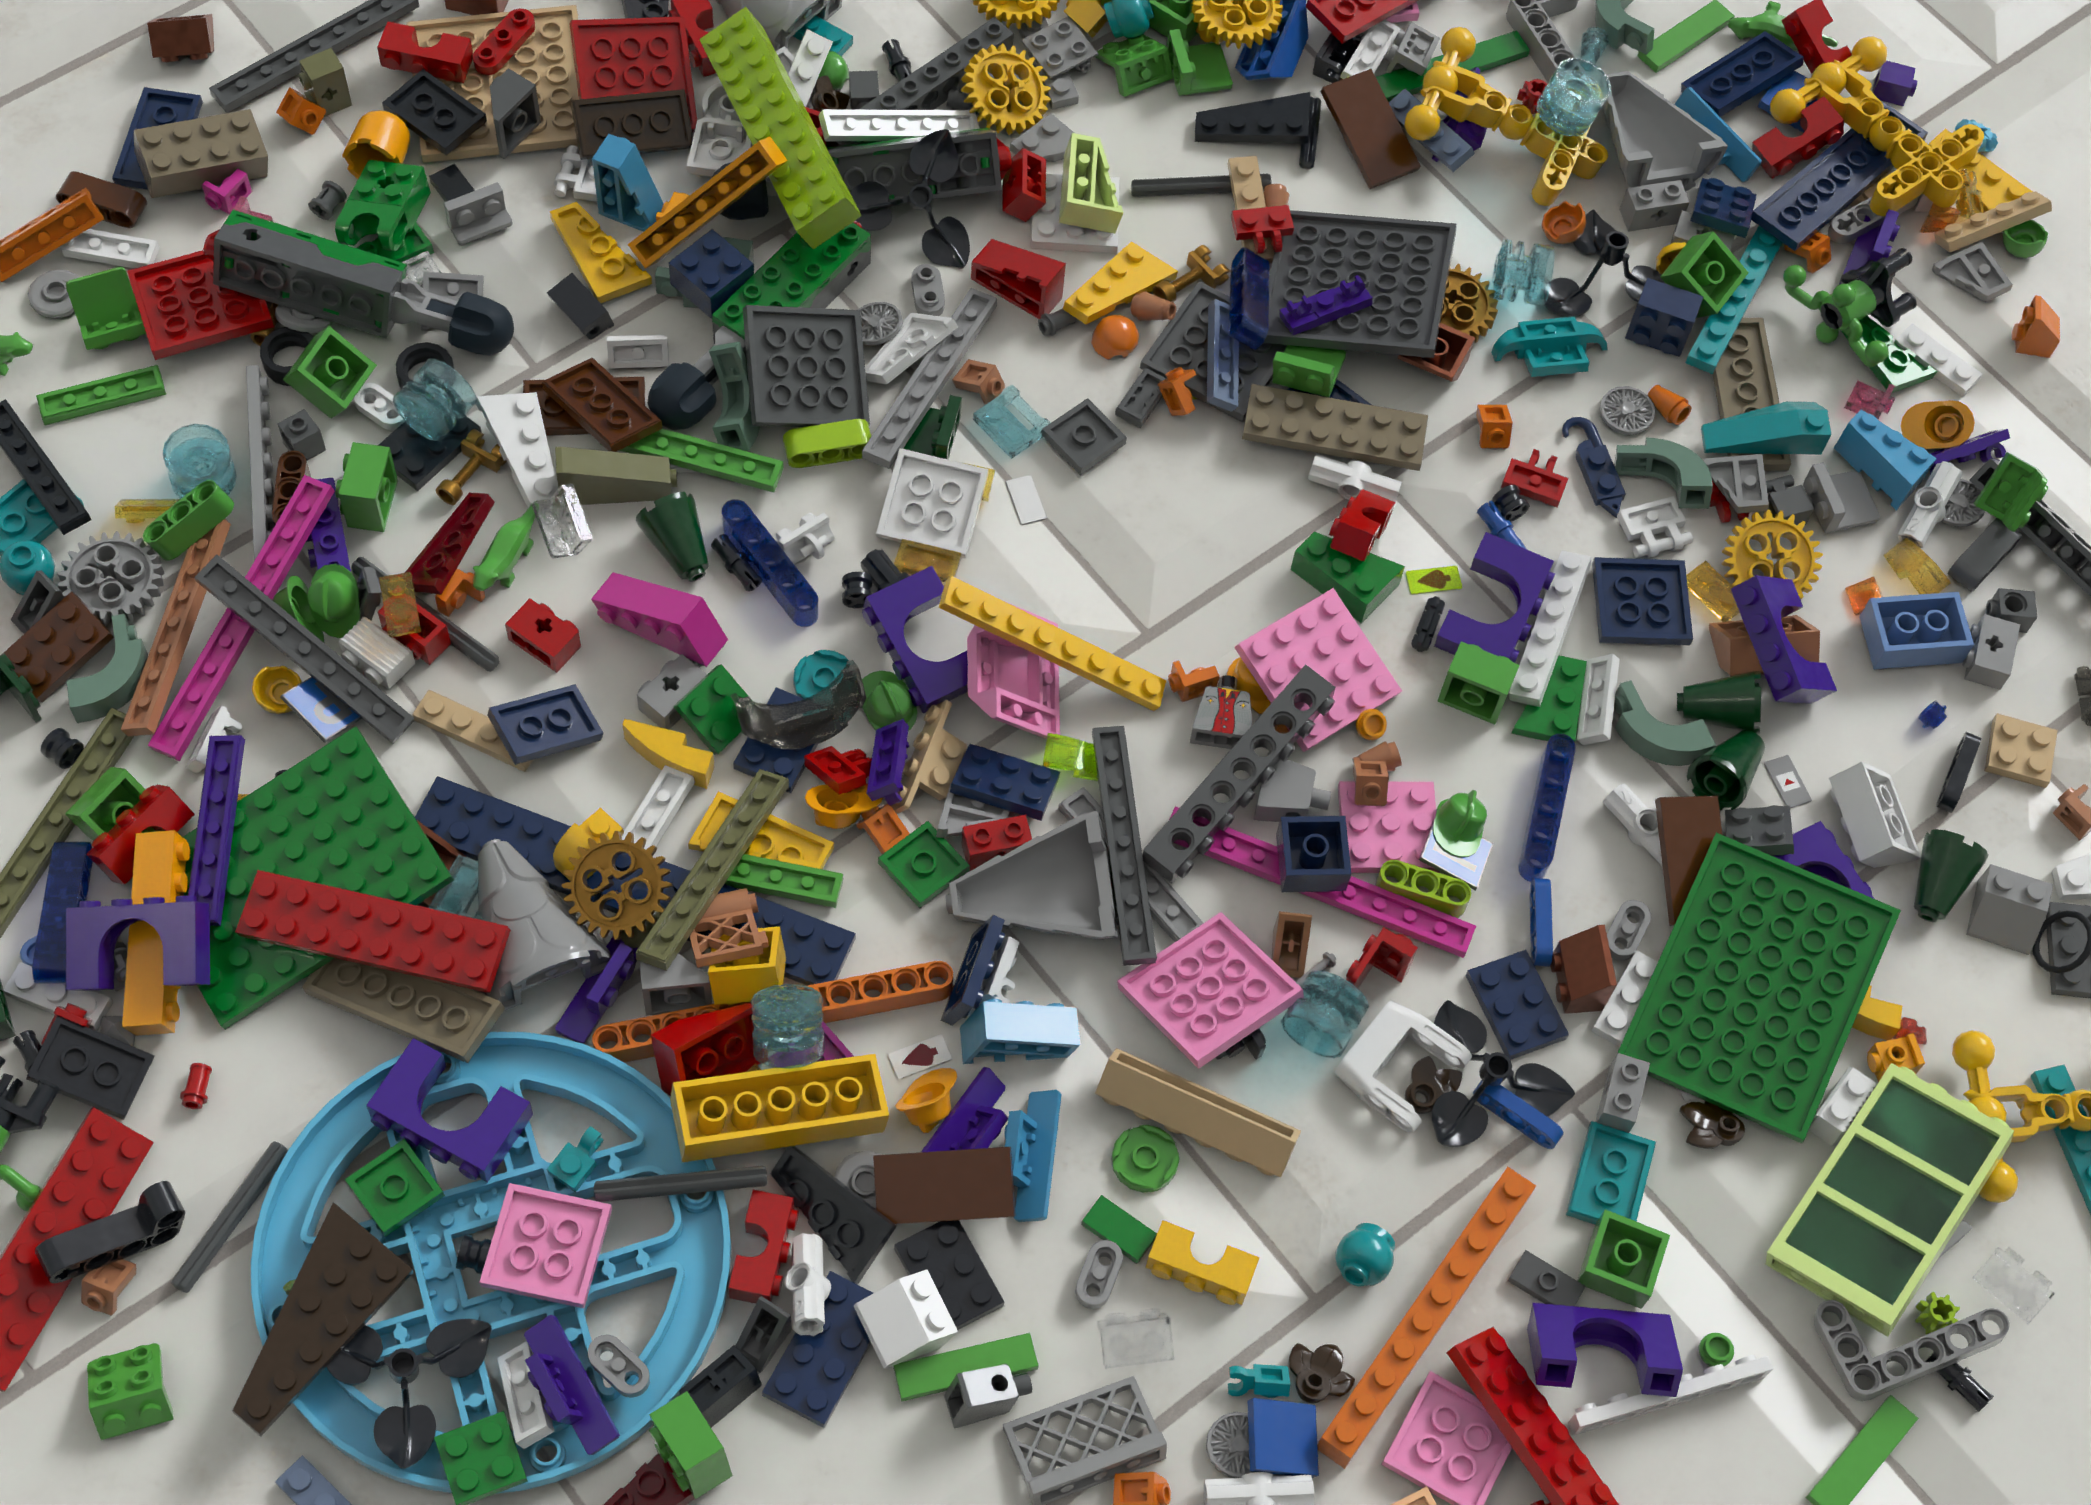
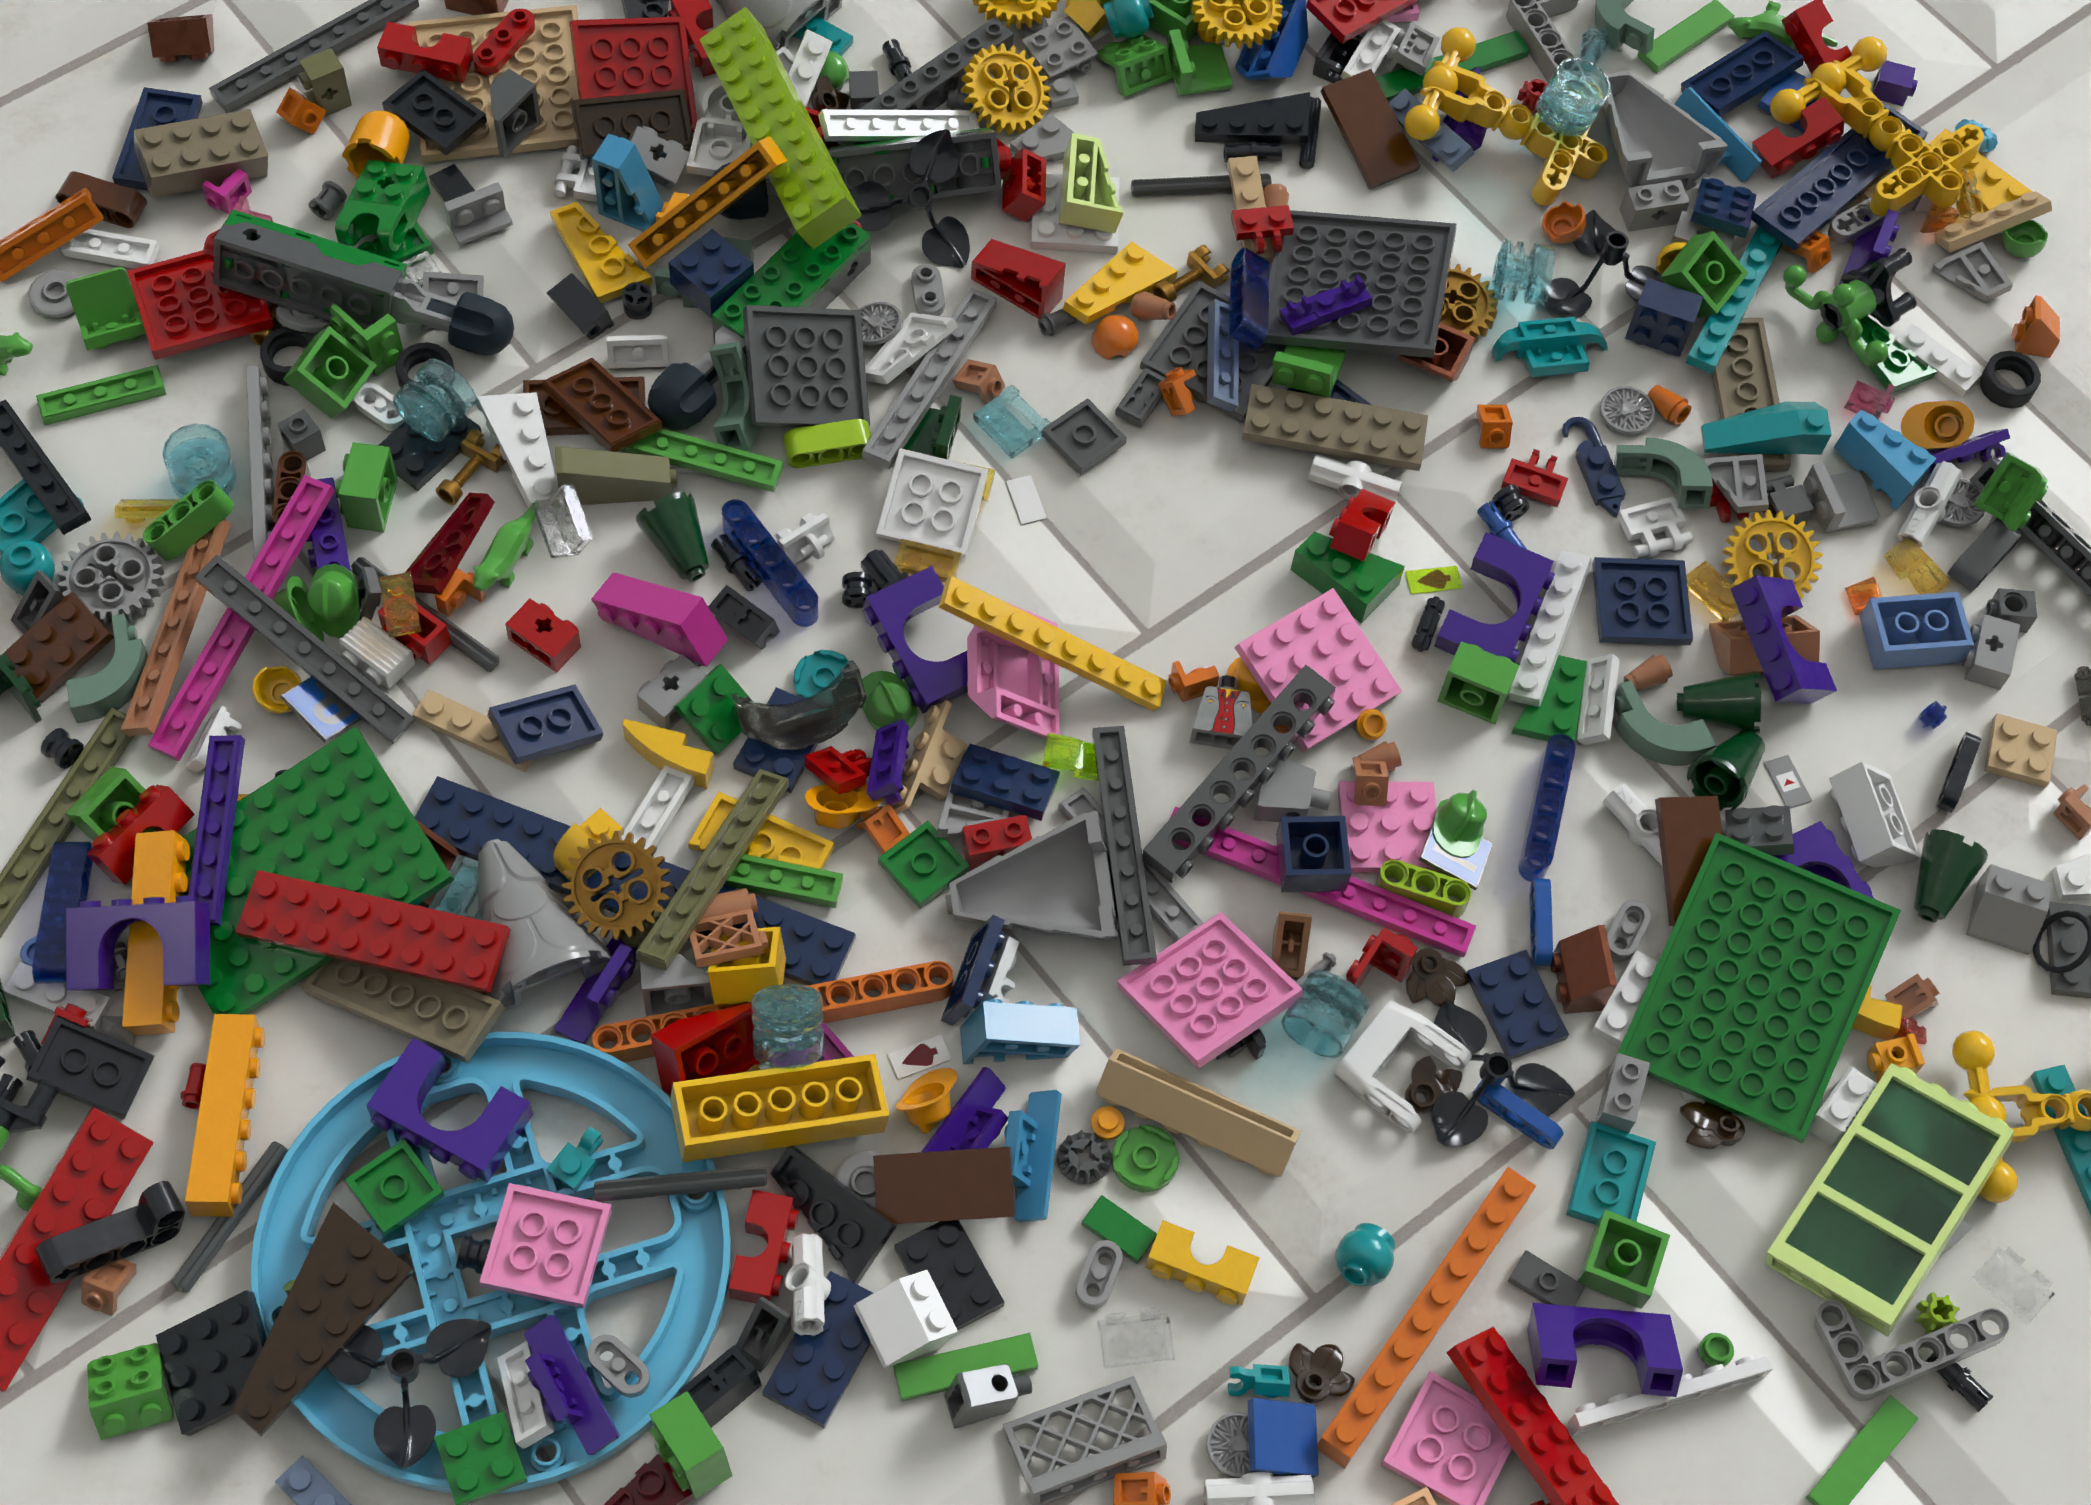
(211, 1360): none -> black plate
(223, 1115): none -> light orange brick
(378, 342): none -> bright green bracket
(631, 295): none -> black wheel
(670, 155): none -> light grey brick
(743, 616): none -> black hinge
(1090, 1171): none -> dark grey gear
(1107, 1122): none -> light orange plate
(1264, 152): none -> black pin
(1435, 983): none -> dark brown plate
(1650, 673): none -> nougat cone
(1914, 996): none -> nougat bracket
(2017, 363): none -> black tyre

